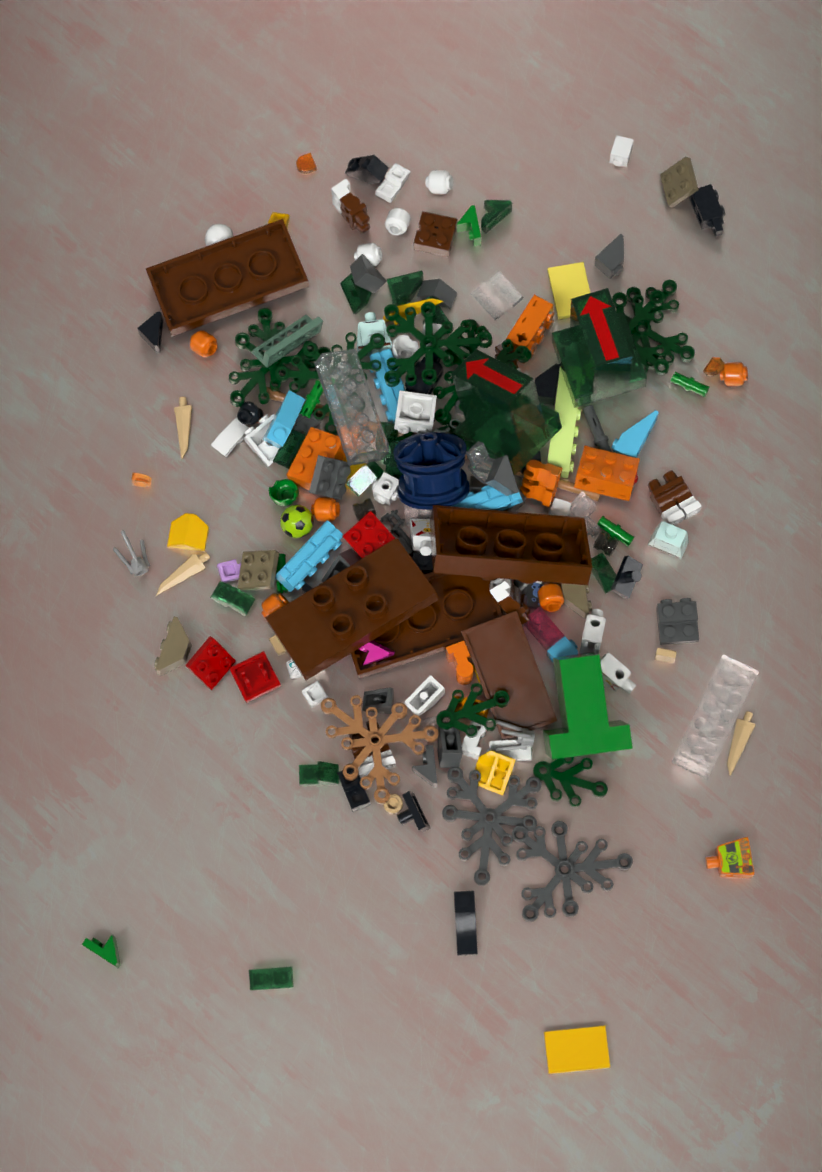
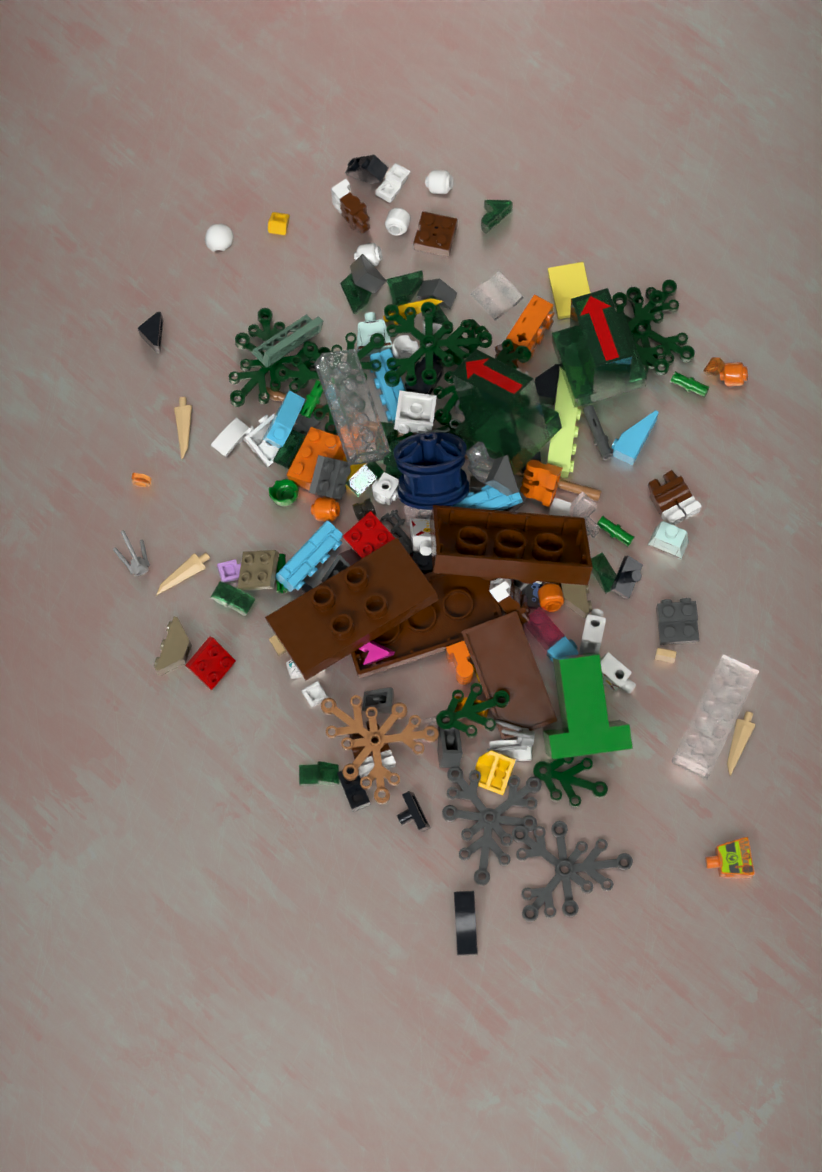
(108, 952): green slope -> none
(188, 533): yellow slope -> none
(203, 343): orange head -> none
(227, 277): reddish brown plate -> none
(249, 413): black animal -> none
(255, 677): red plate -> none
(271, 978): clear green slope -> none
(273, 603): orange head -> none
(296, 521): lime piece -> none
(306, 164): clear orange tile -> none
(394, 805): tan tile -> none
(425, 696): white slope -> none
(428, 771): dark grey slope -> none
(470, 223): green slope -> none
(470, 745): white leg -> none
(576, 1049): yellow tile -> none
(607, 473): orange piece -> none
(610, 543): clear smoke wheel -> none
(611, 258): dark grey slope -> none
(621, 151): white brick -> none
(679, 182): dark tan plate -> none
(707, 209): black hinge -> none

